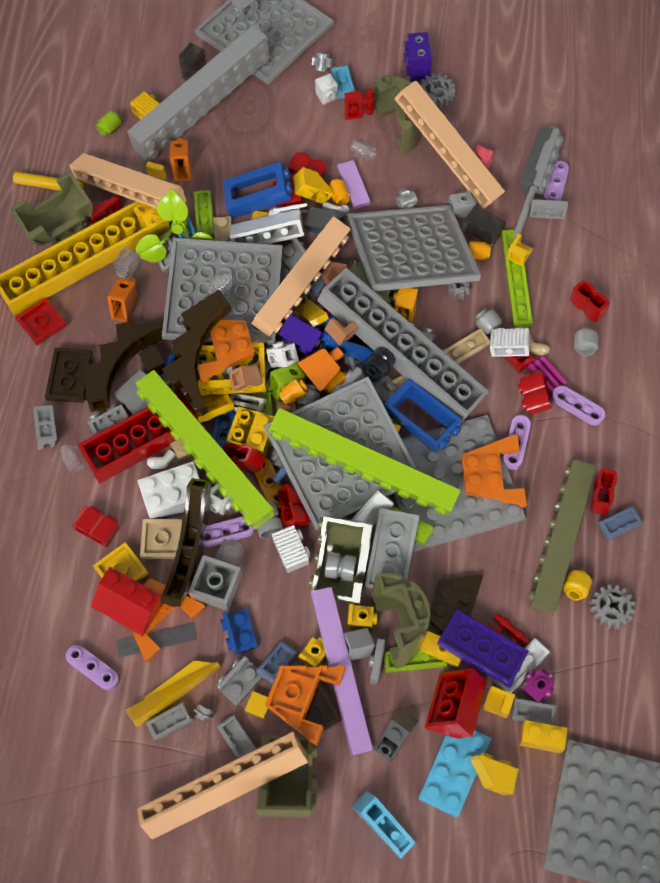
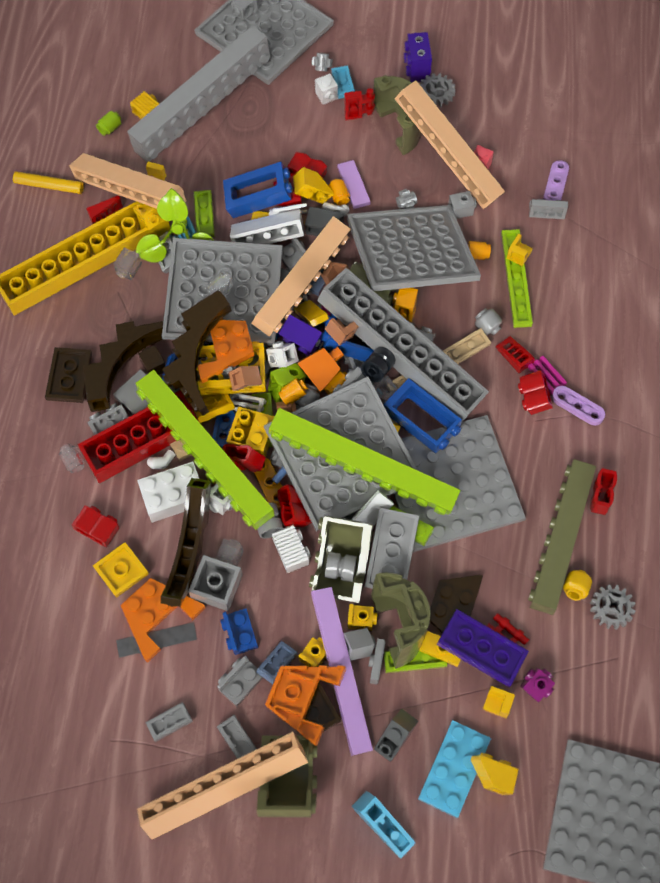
(41, 321): red plate -> none
(44, 426): light grey hinge -> none
(57, 216): olive cylinder -> none
(96, 675): lavender plate -> none
(123, 299): orange torso -> none
(126, 601): red slope -> none
(160, 538): tan plate -> none
(171, 691): yellow wedge -> none
(180, 152): orange torso -> none
(191, 60): clear smoke brick -> none
(203, 712): light grey plate -> none
(222, 228): tan plate -> none
(234, 526): lavender plate -> none
(256, 705): yellow tile -> none
(363, 150): clear brick -> none
(456, 703): red slope -> none
(458, 290): light grey gear -> none
(483, 225): clear smoke brick -> none
(484, 475): orange wing -> none
(510, 342): white brick -> none
(522, 439): lavender plate -> none
(533, 711): light grey plate -> none
(535, 656): white tile -> none
(538, 168): piece -> none
(538, 348): tan arm -> none
(543, 736): yellow brick -> none
(586, 341): light grey head -> none
(591, 302): red brick -> none
(620, 523): sand blue plate -> none

